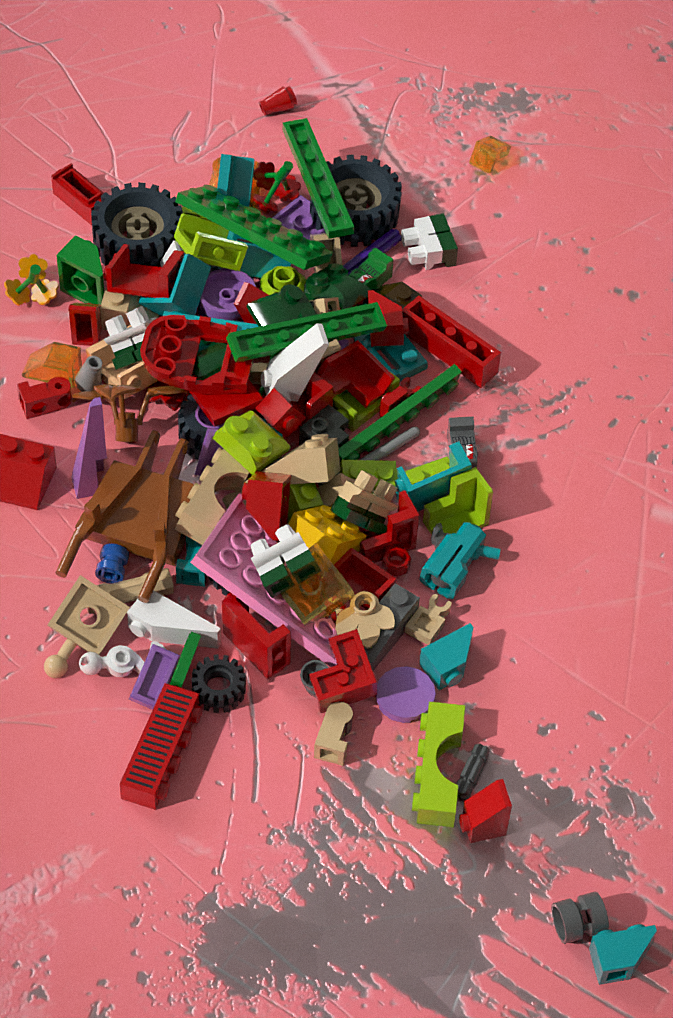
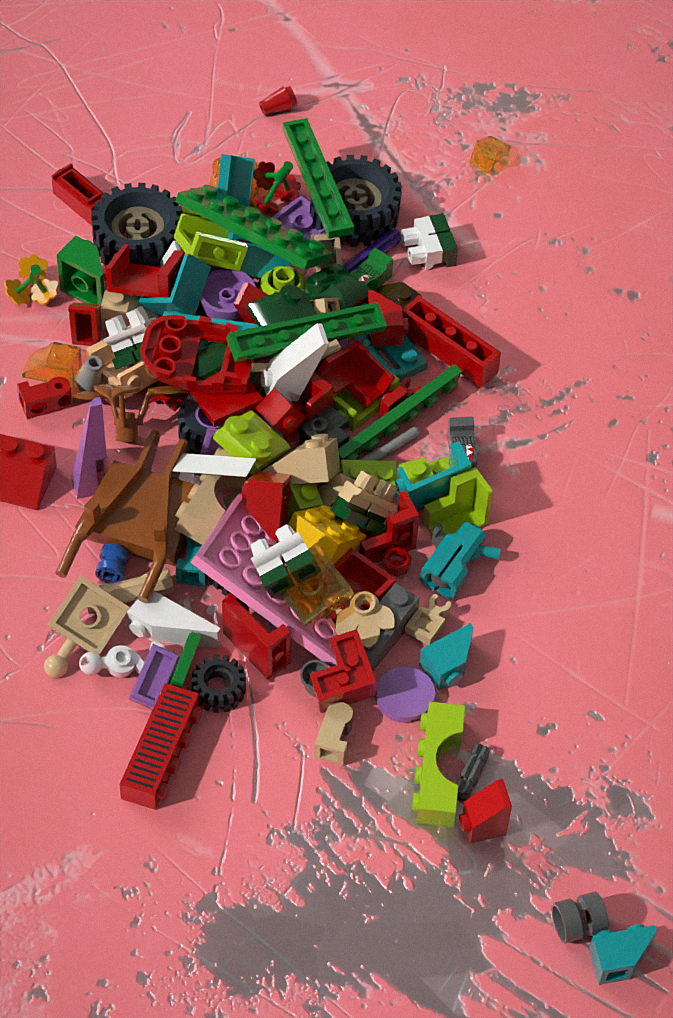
(214, 464): none -> white sticker
(417, 470): none -> lime plate

